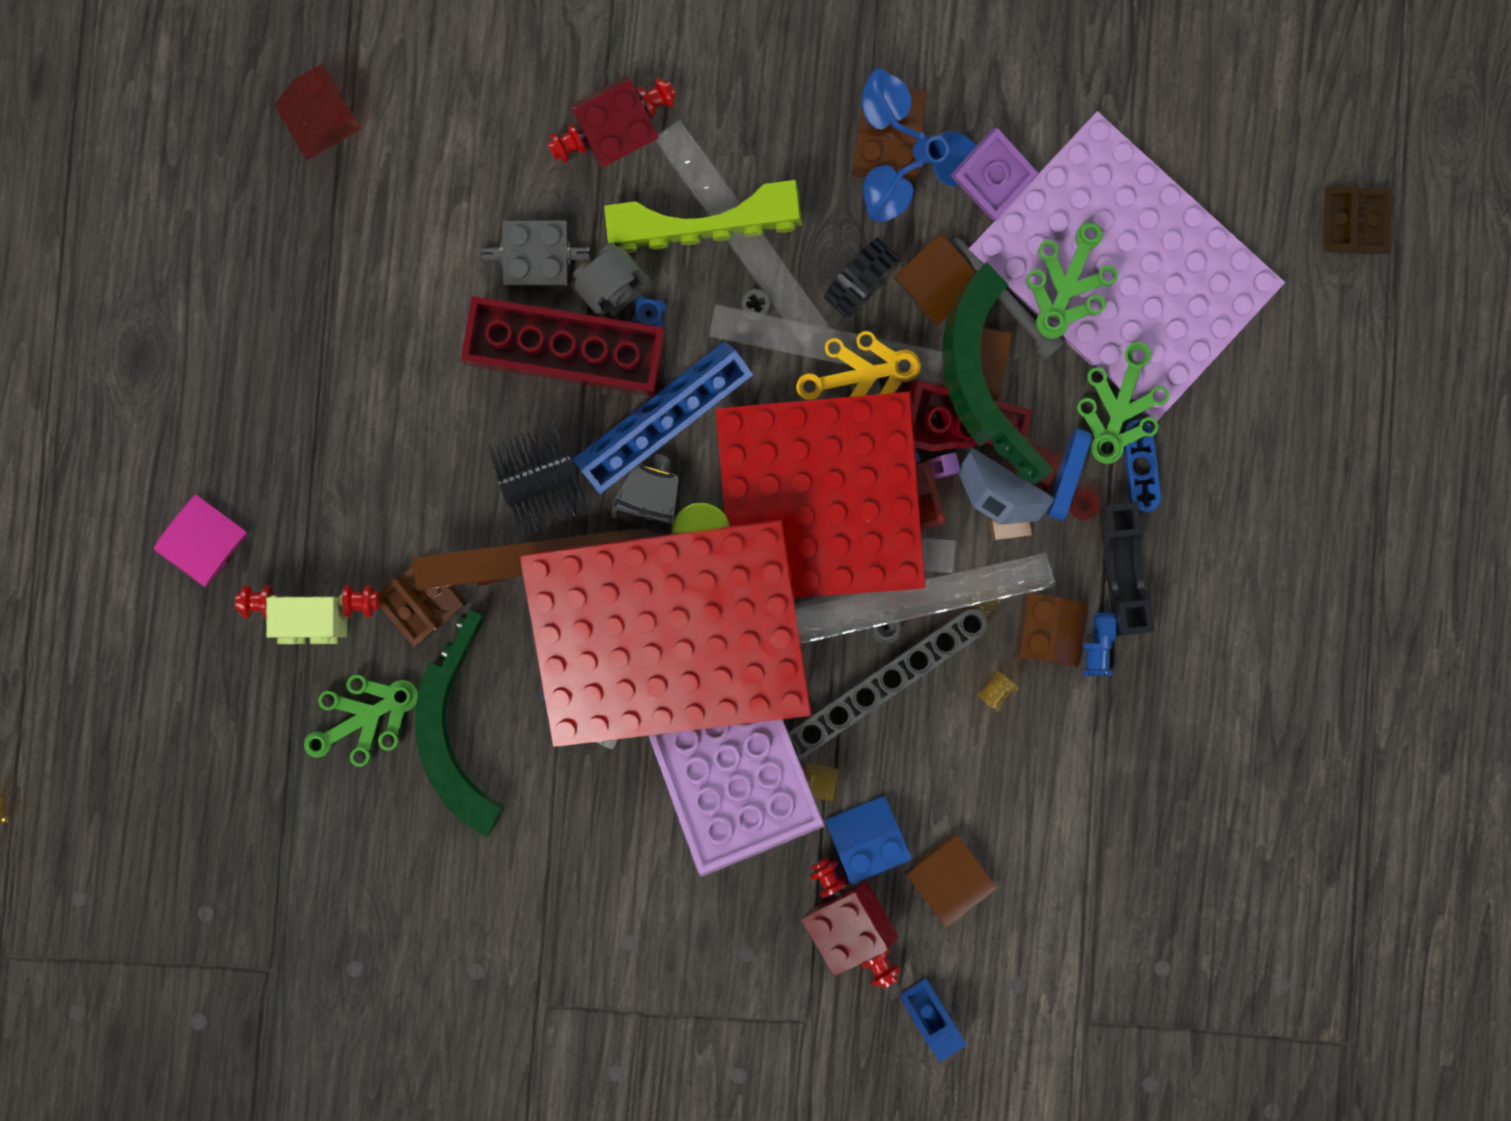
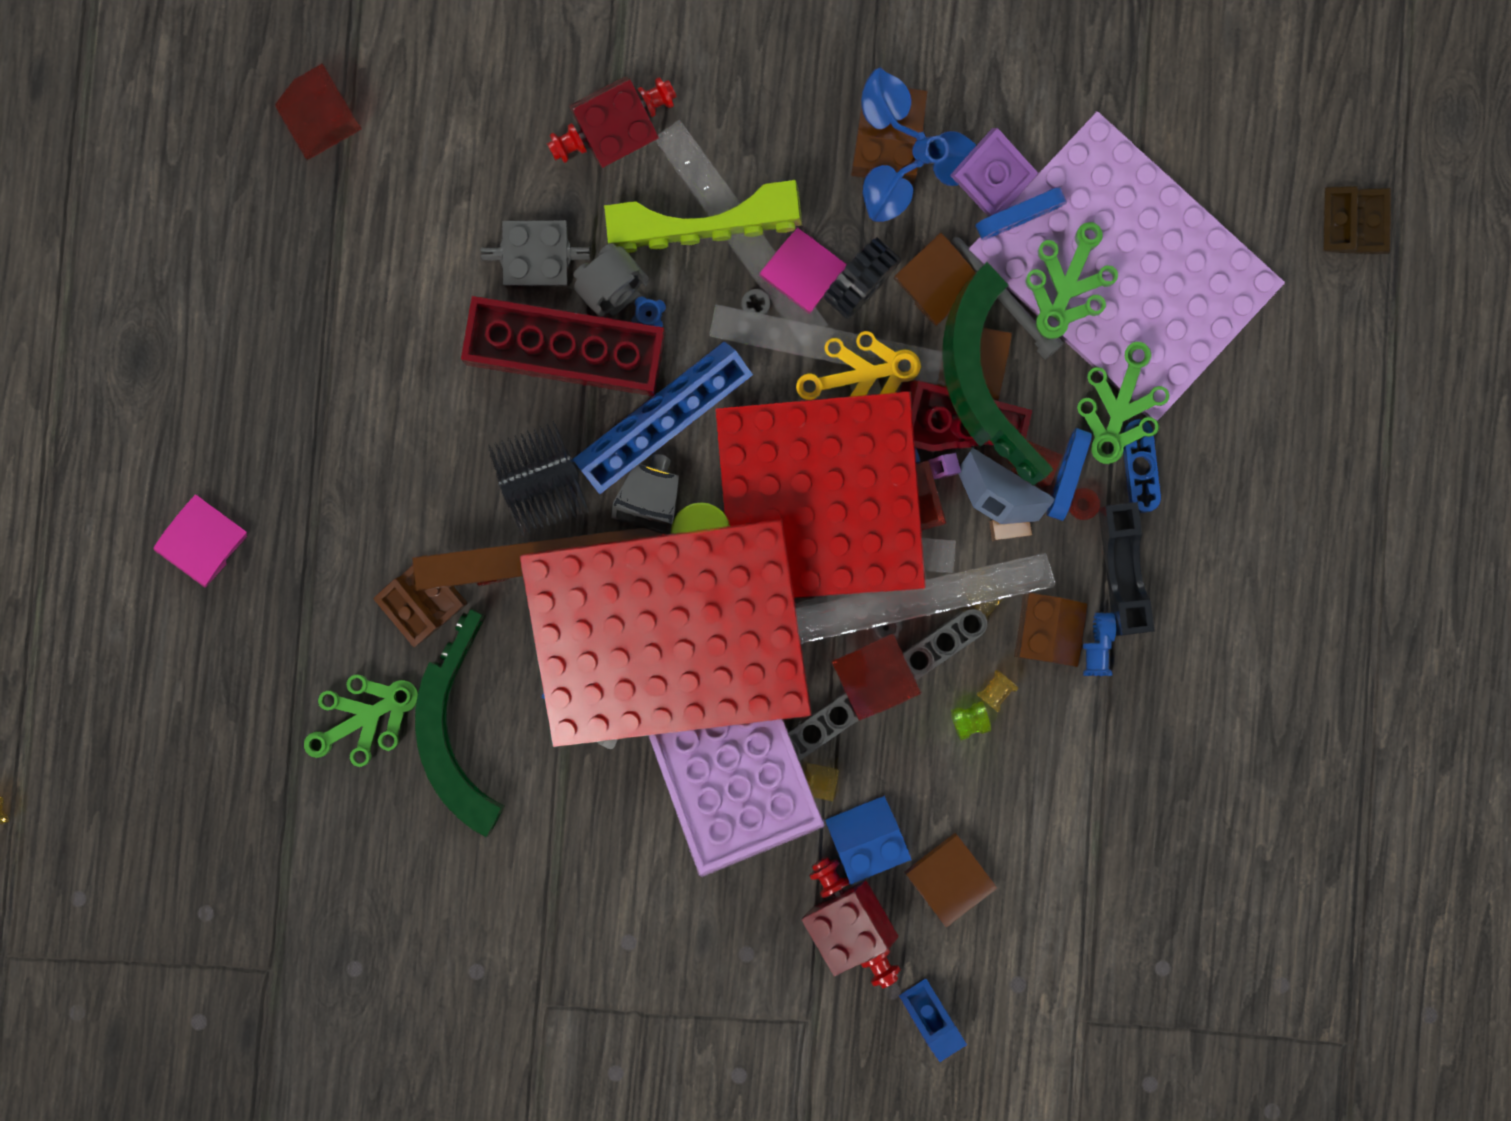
(307, 617): yellowish green brick -> none
(802, 270): none -> dark pink slope
(876, 677): none -> clear red slope
(971, 720): none -> clear neon green wheel
(1021, 213): none -> blue beam

